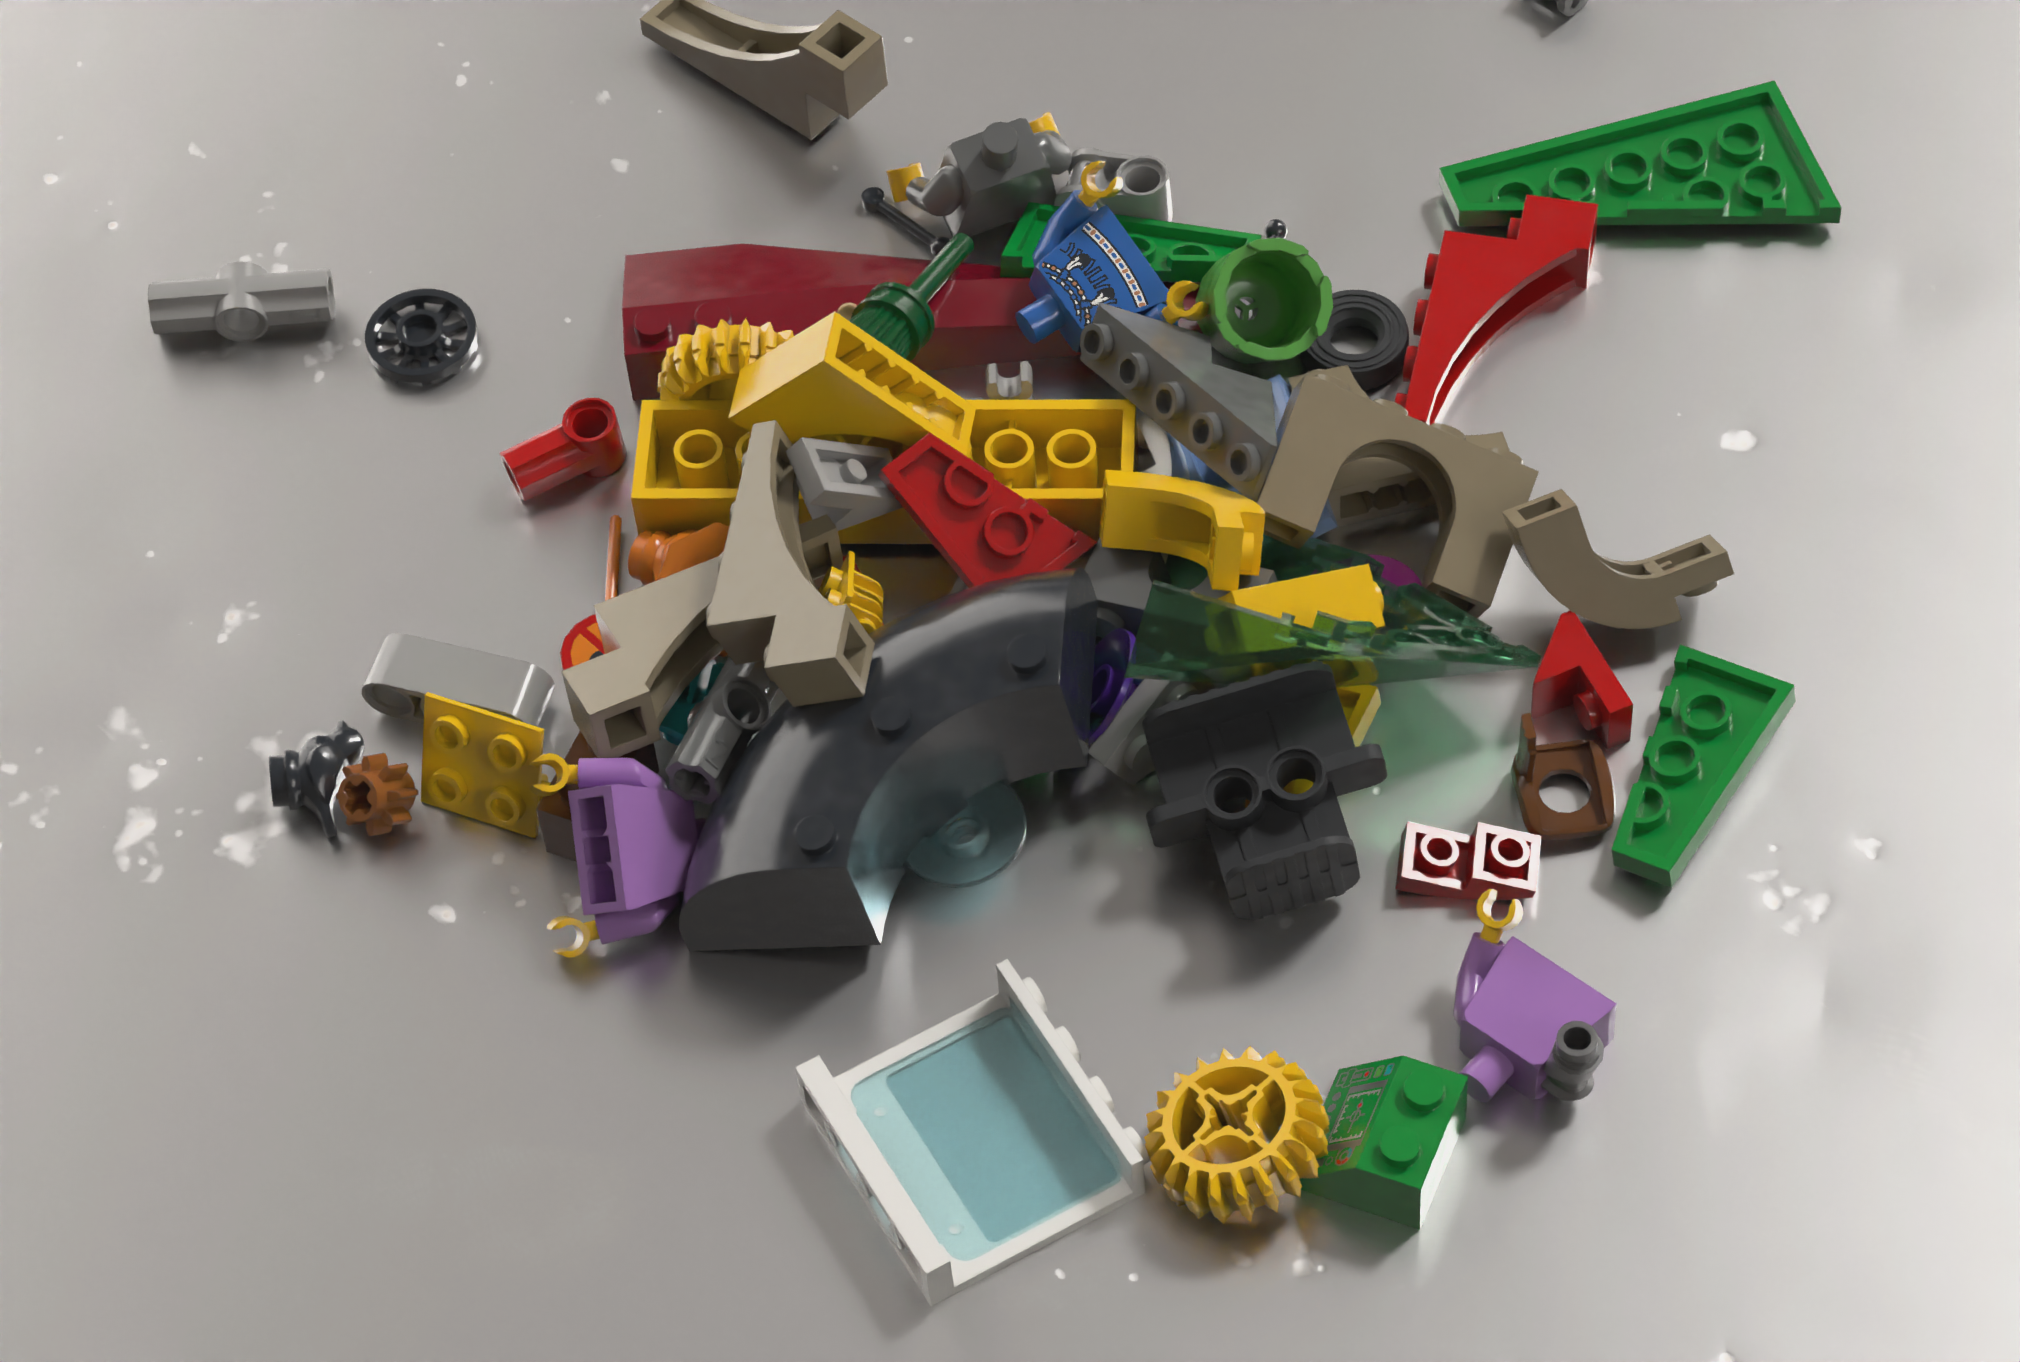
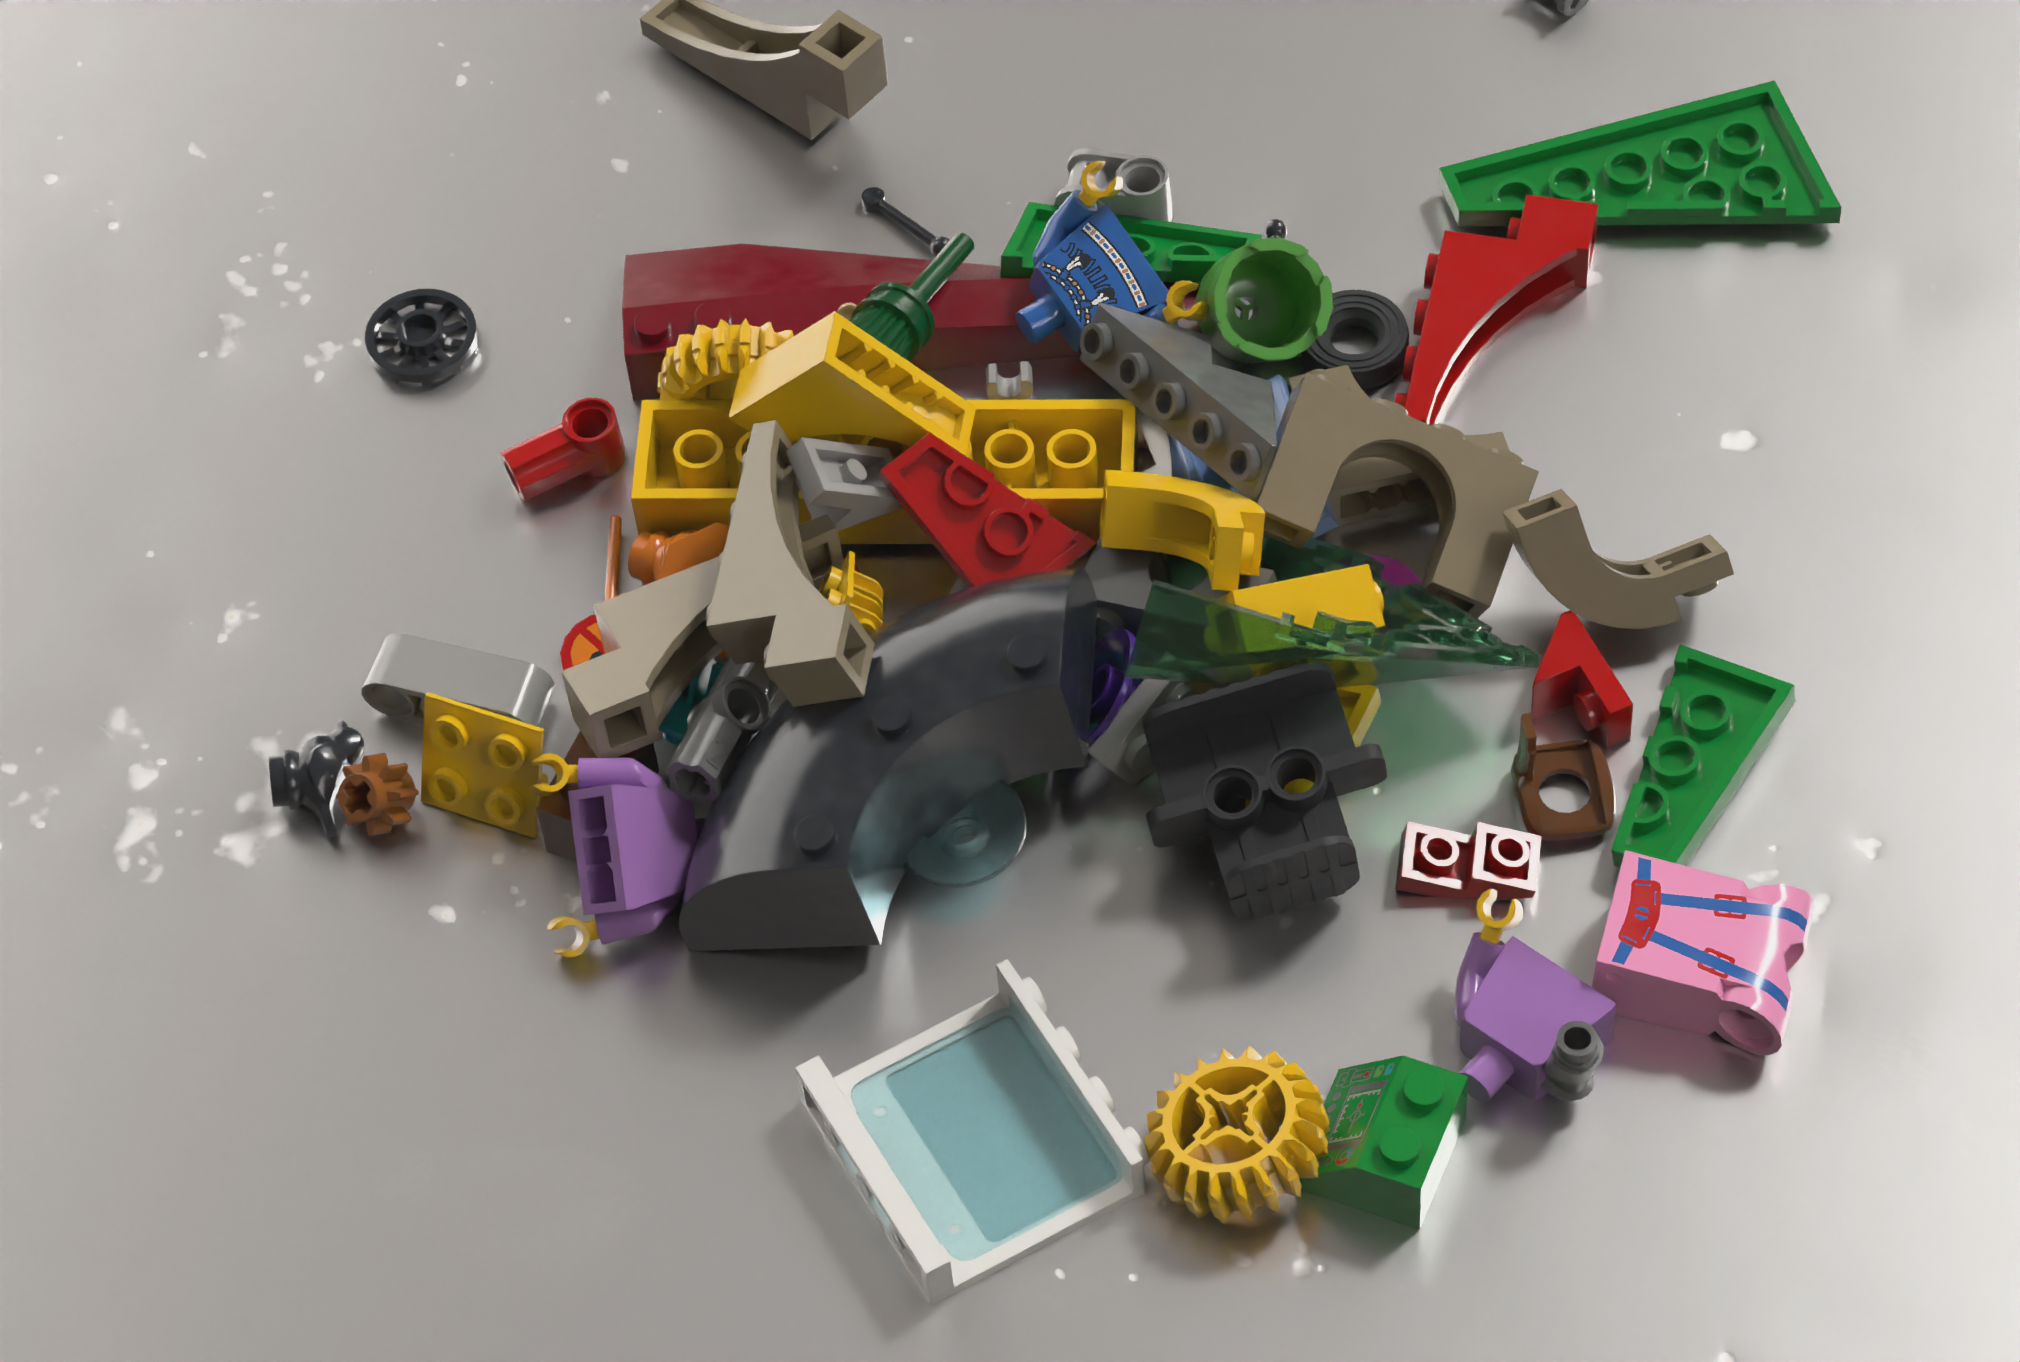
(241, 301): light grey piece -> none
(988, 175): dark grey torso -> none
(1702, 951): none -> bright pink piece

